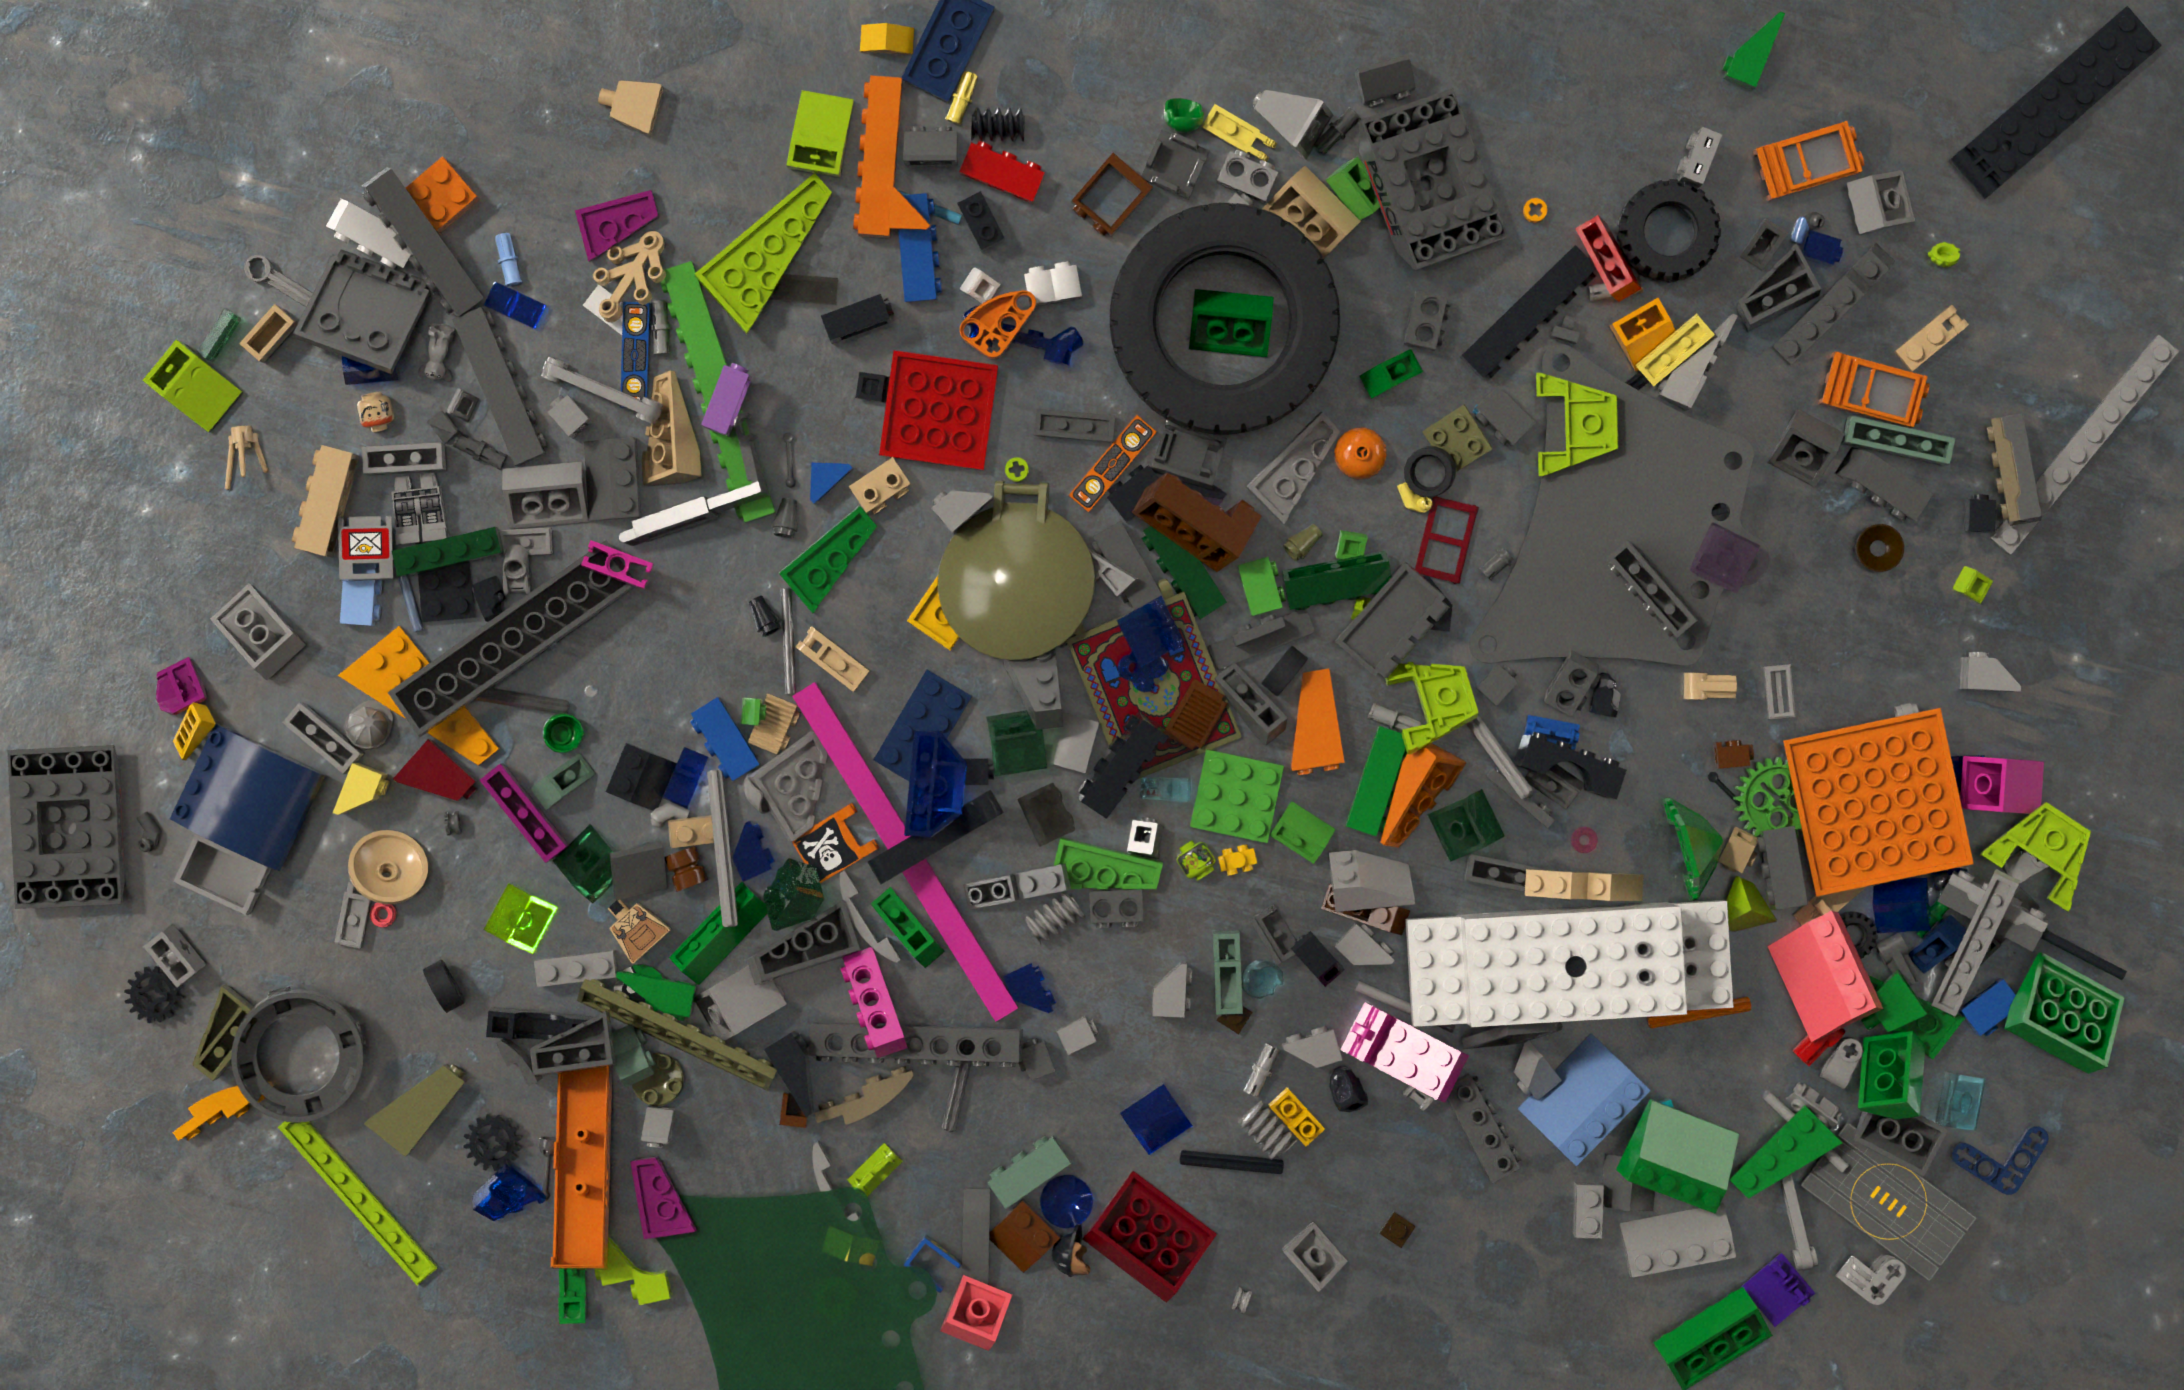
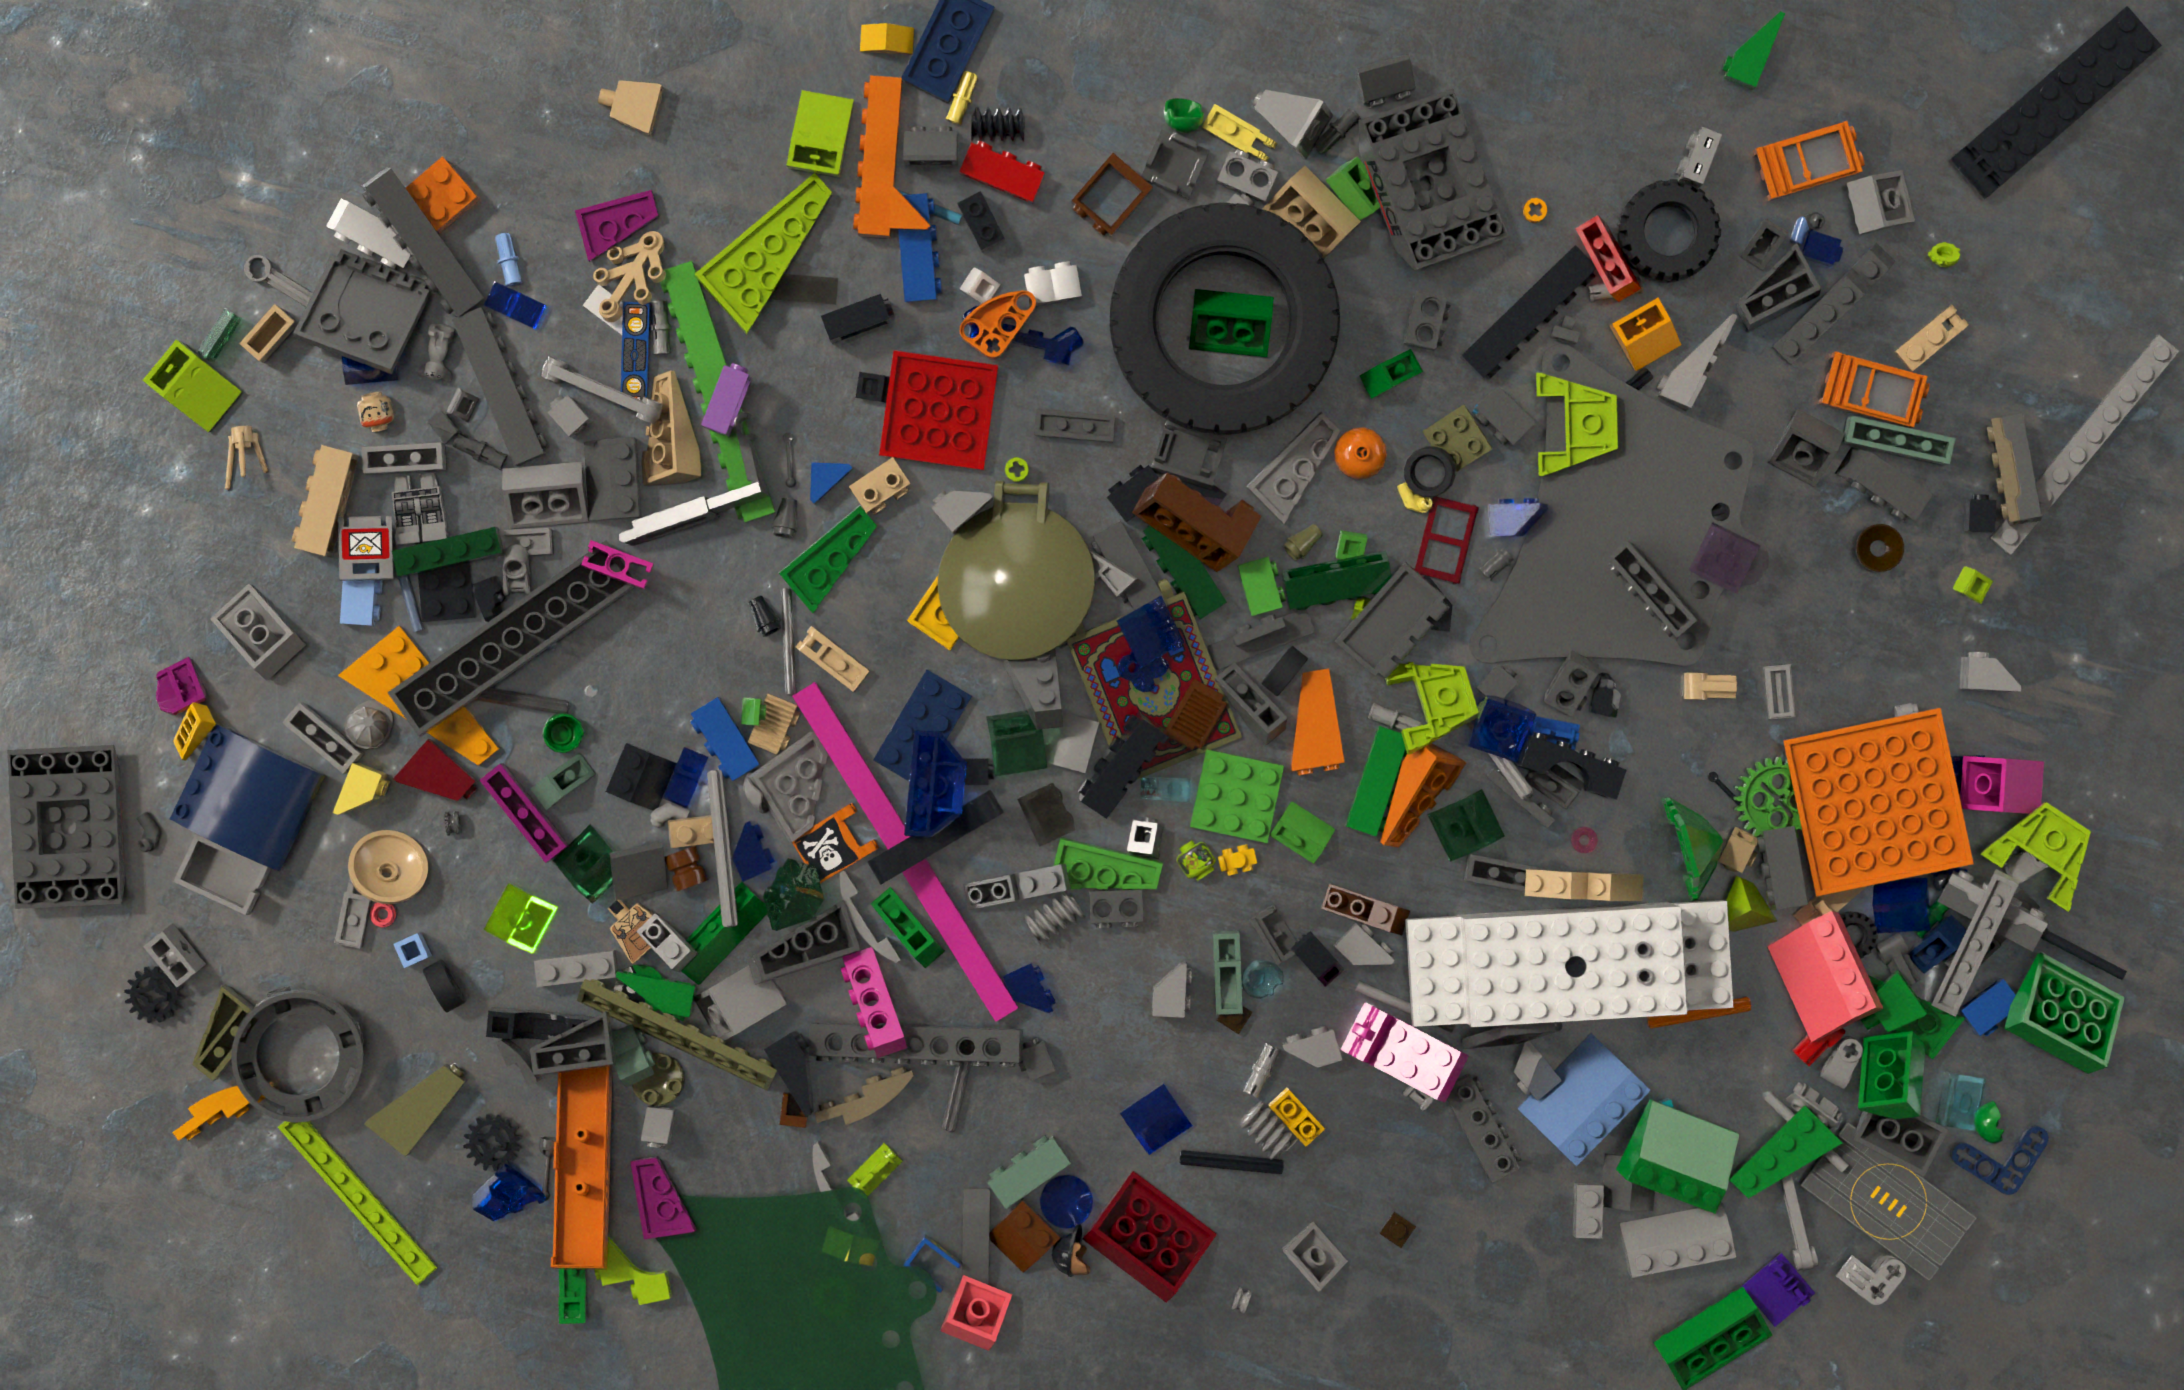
(412, 949): none -> light blue brick
(667, 943): none -> light grey slope
(1077, 1035): light grey brick -> none
(1112, 463): tile -> none
(1347, 1090): black rock -> none
(1368, 881): light grey slope -> none
(1501, 727): none -> clear blue slope
(1514, 519): none -> clear blue slope
(1675, 349): light yellow plate -> none
(1733, 754): reddish brown brick -> none
(1986, 1123): none -> green hair

